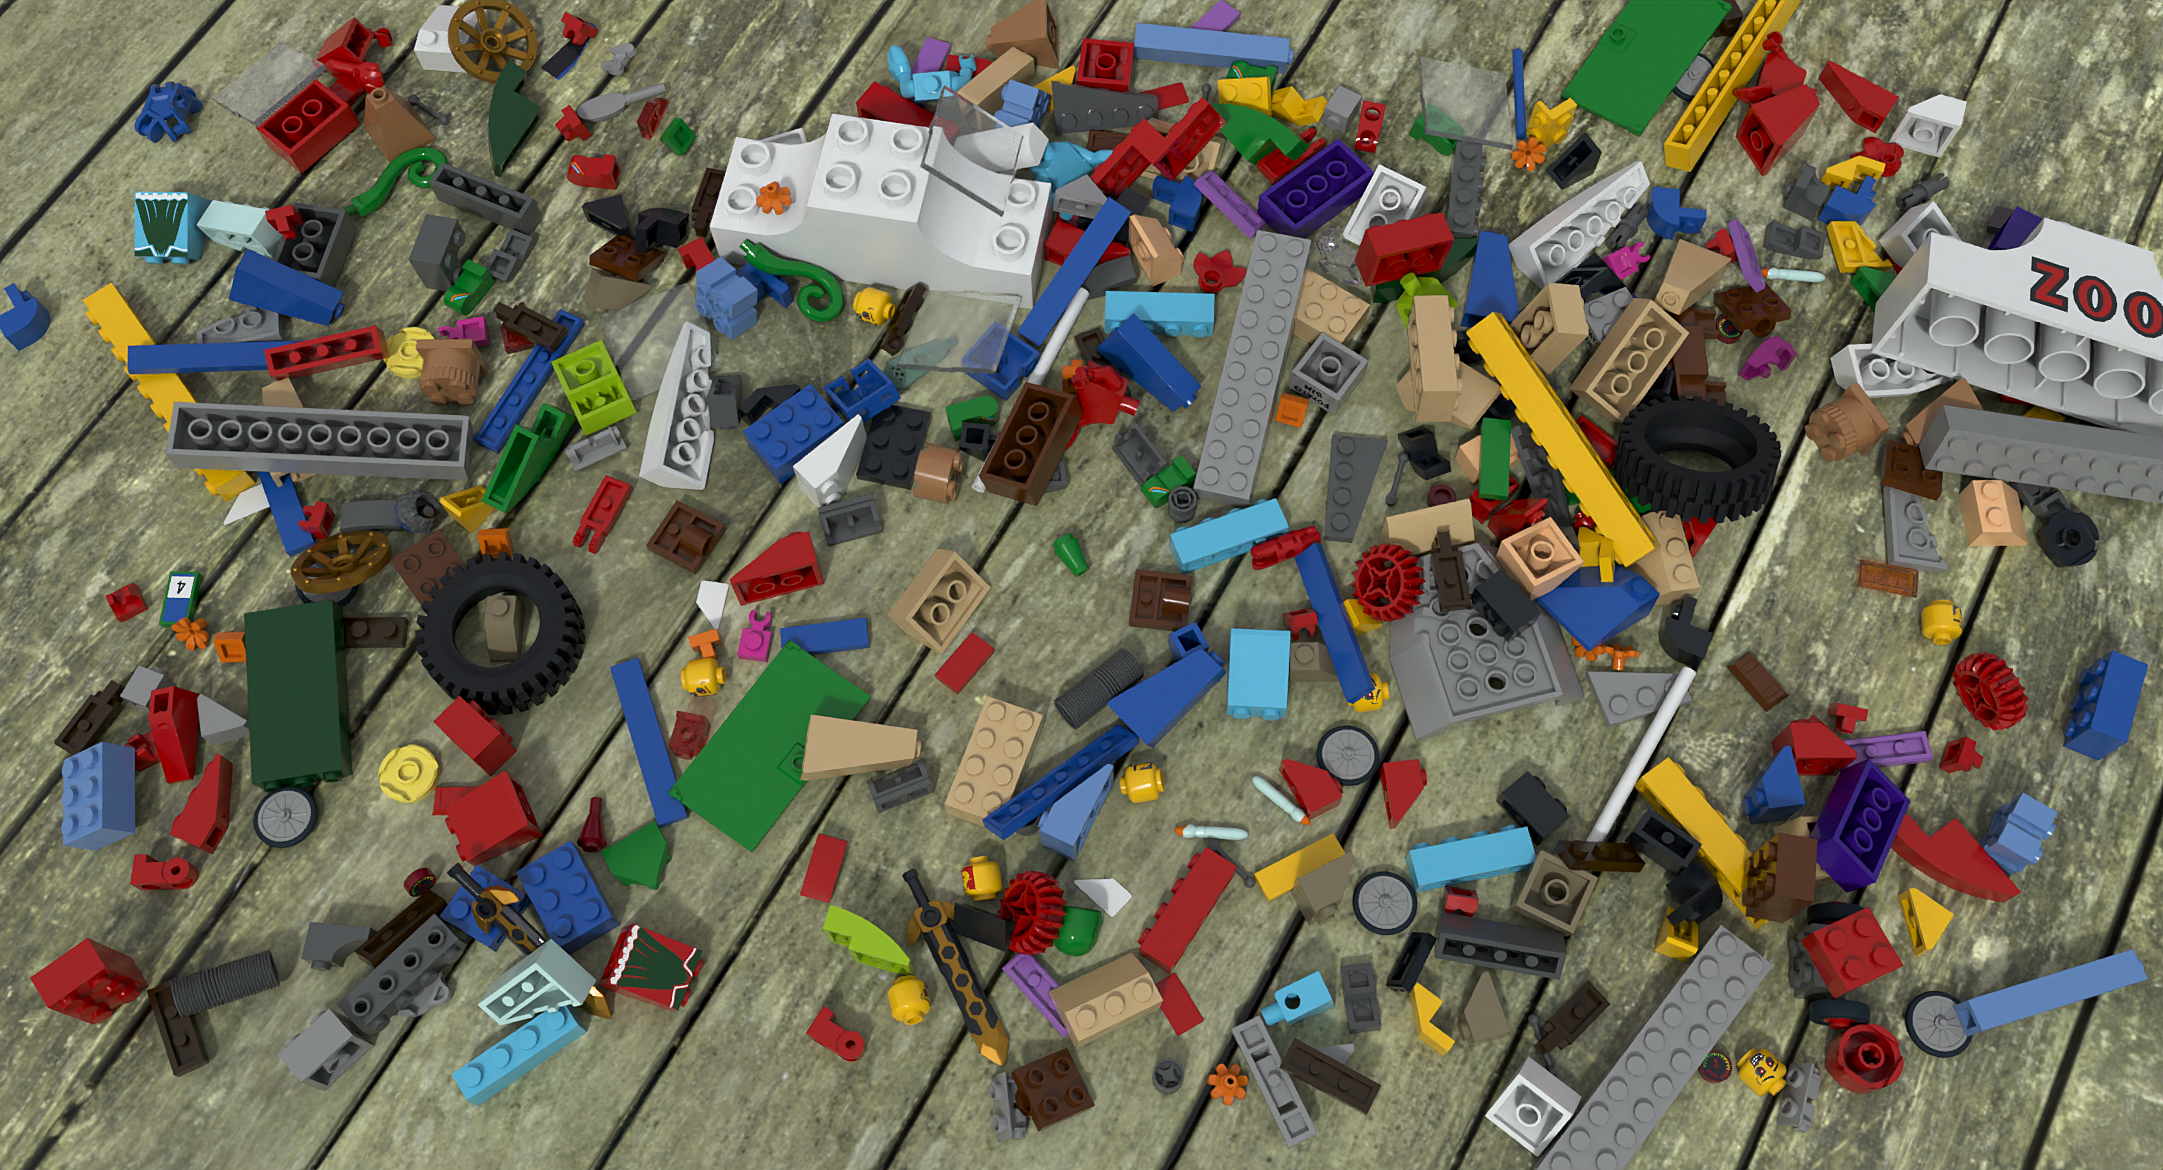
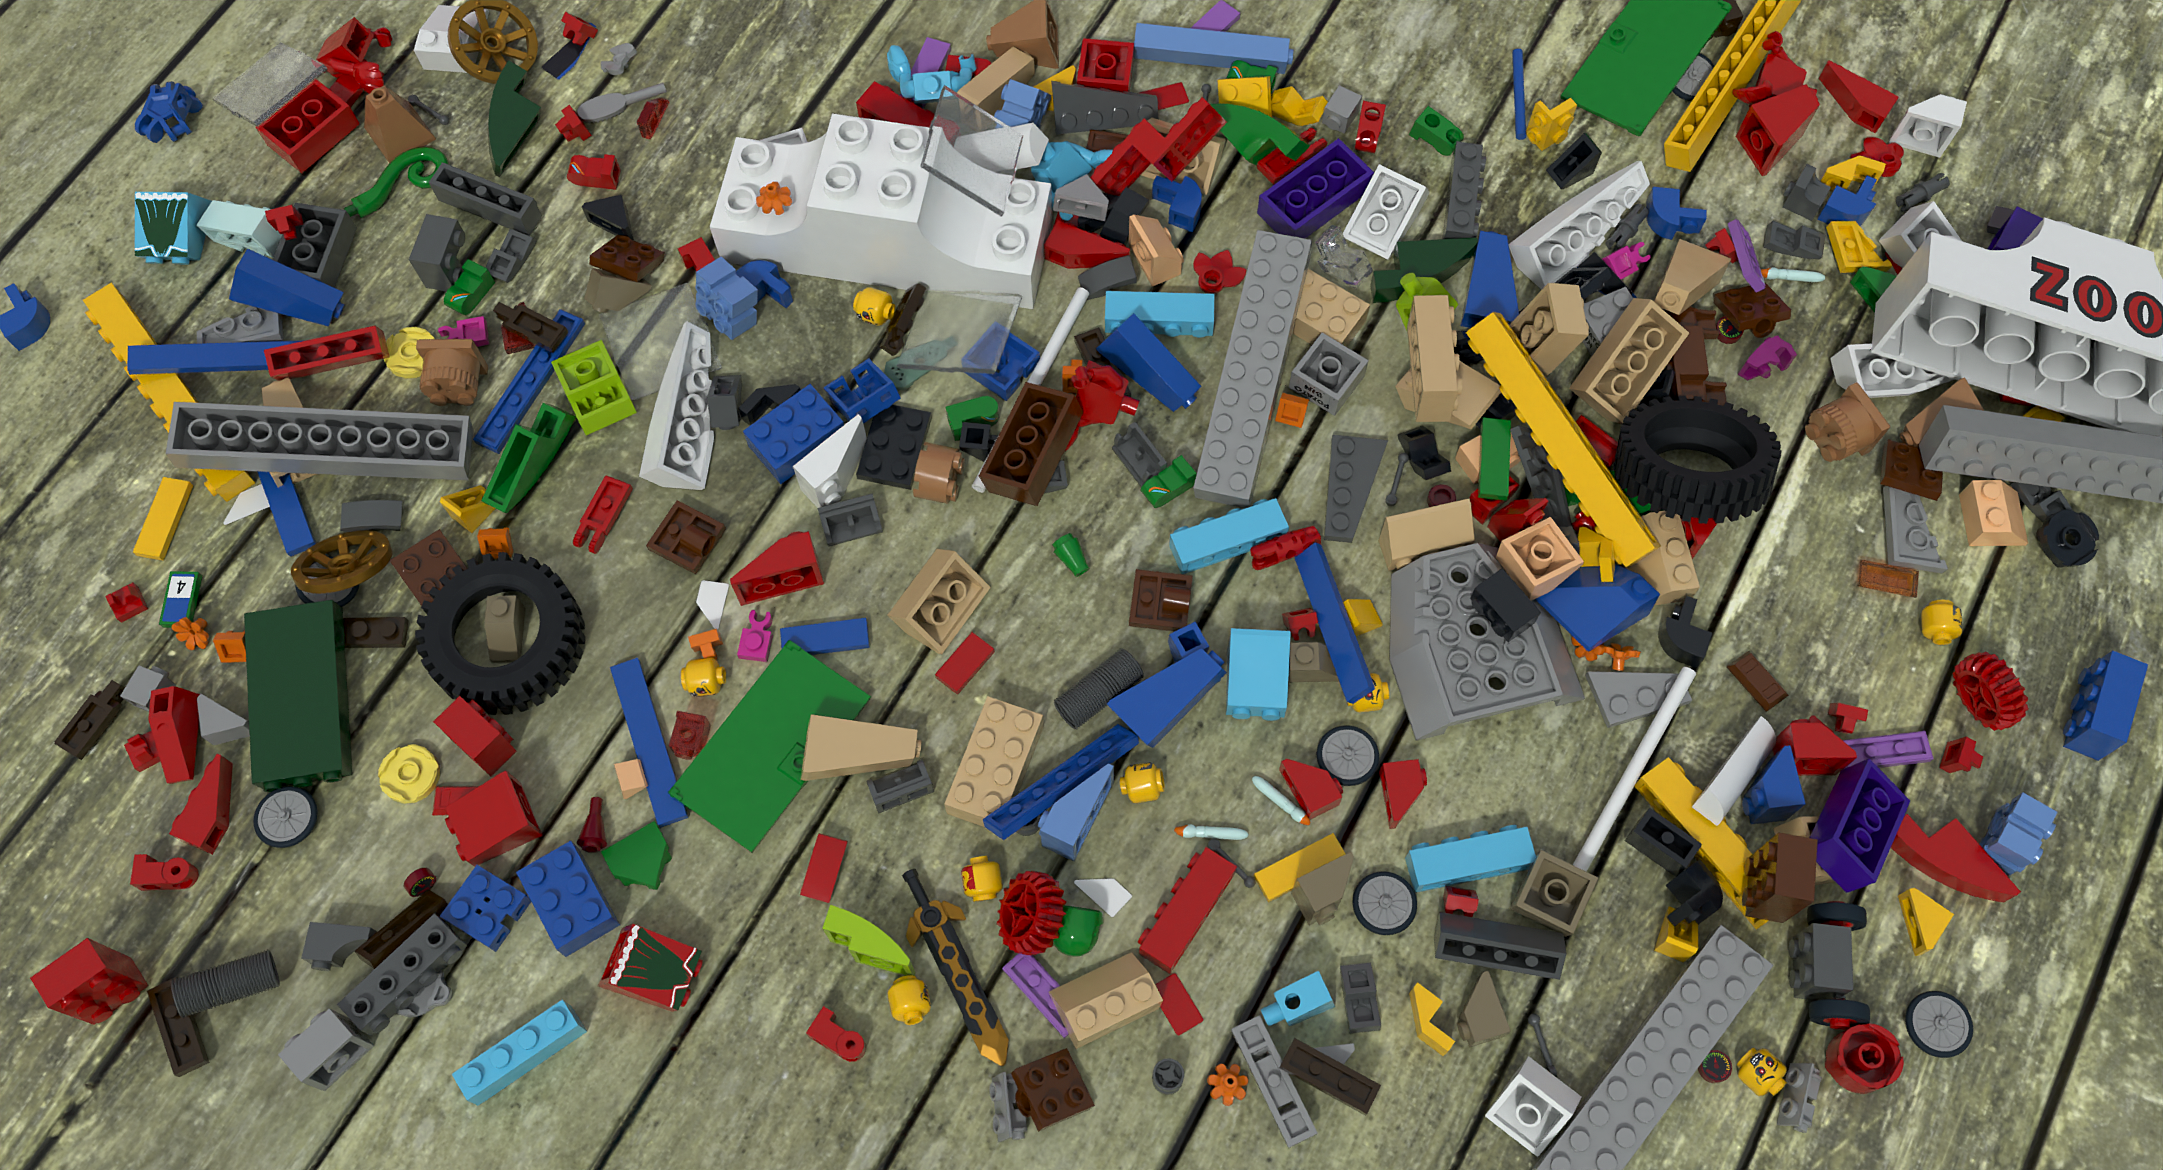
(98, 796): medium blue brick -> none
(163, 518): none -> yellow tile
(320, 521): red tile -> none
(417, 510): dark grey piece -> none
(494, 908): sword -> none
(537, 984): light aqua wedge -> none
(595, 448): light grey hinge -> none
(630, 777): none -> light nougat slope
(661, 227): black brick -> none
(678, 137): green tile -> none
(706, 200): dark brown hinge -> none
(770, 264): green plant -> none
(983, 926): black slope -> none
(1074, 272): blue tile -> none
(1184, 510): dark grey wheel -> none
(1230, 203): medium lavender tile -> none
(1398, 583): red gear -> none
(1403, 248): red brick -> none
(1411, 961): black tile -> none
(1449, 575): dark brown hinge -> none
(1465, 103): clear piece -> none
(1528, 153): orange plant -> none
(1533, 807): black brick -> none
(1572, 1018): dark brown hinge -> none
(1599, 856): dark brown plate -> none
(1736, 772): none -> white brick
(1851, 952): red brick -> none
(2050, 992): medium blue brick -> none

